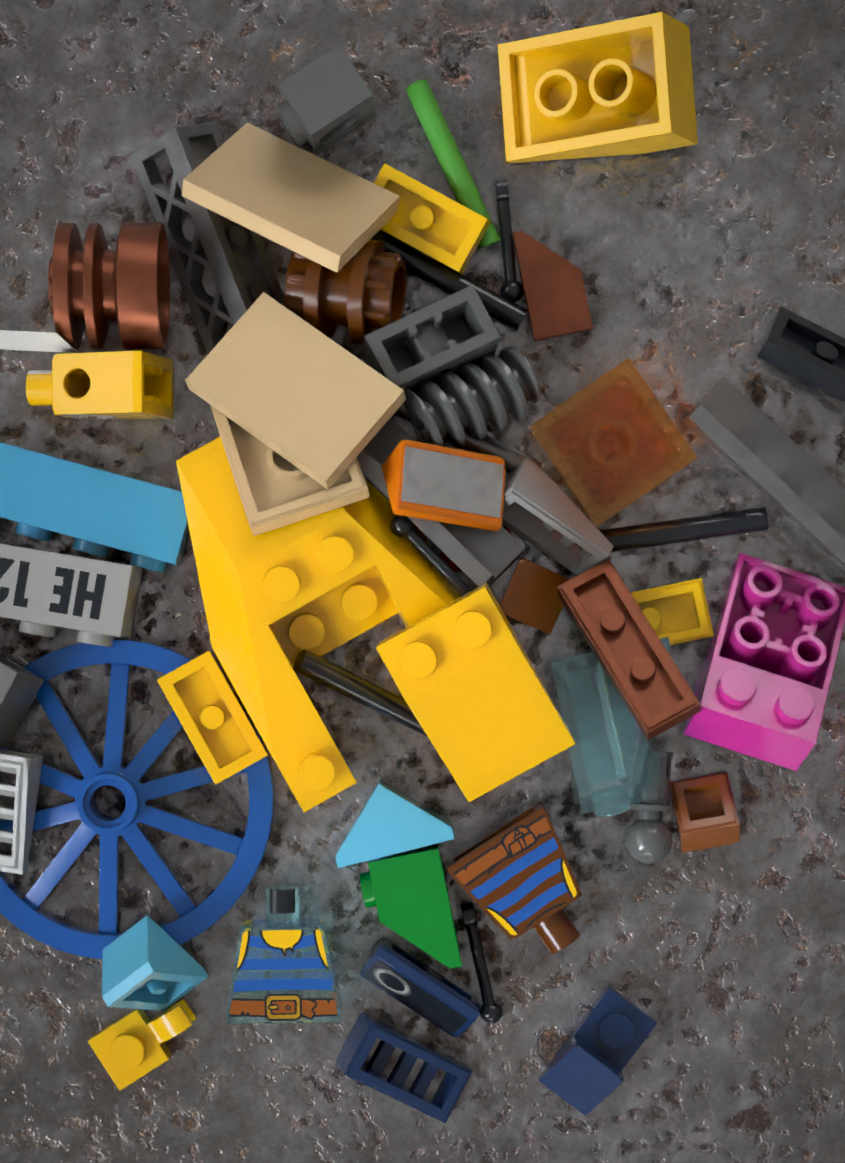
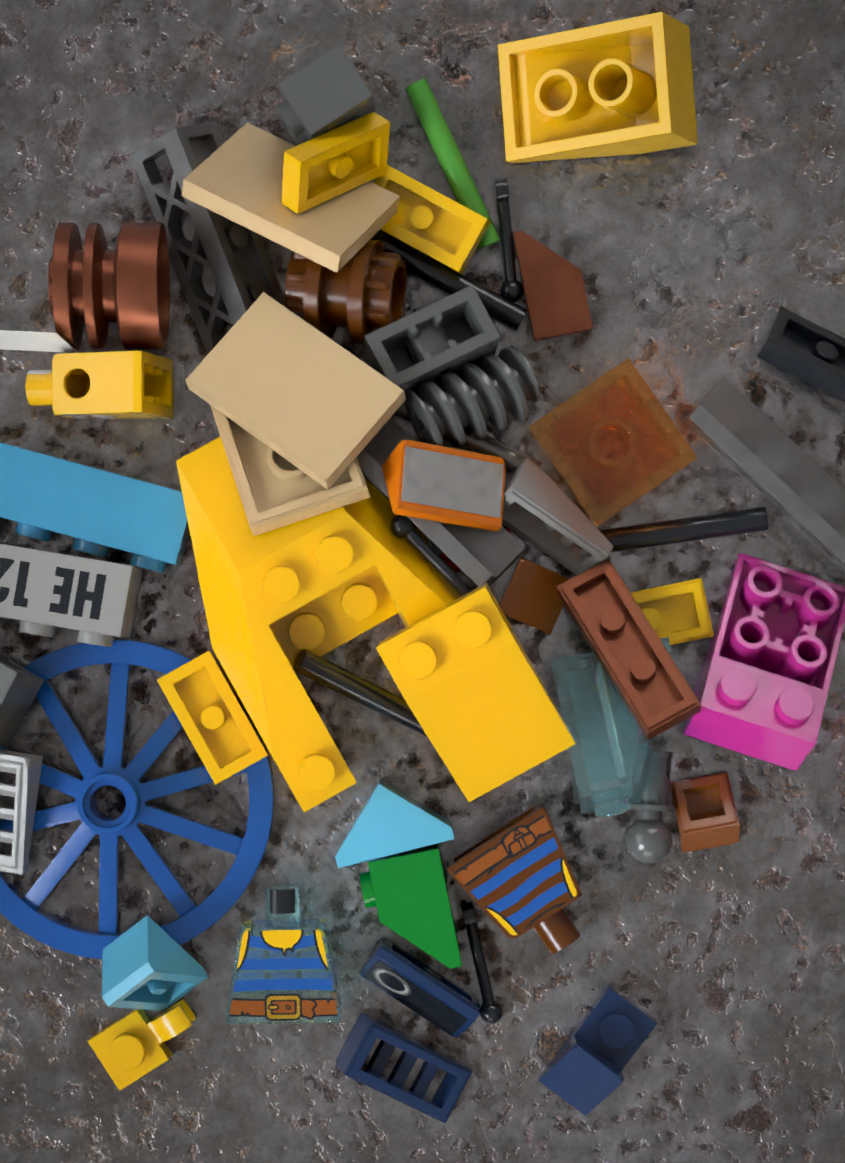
(335, 162): none -> yellow plate

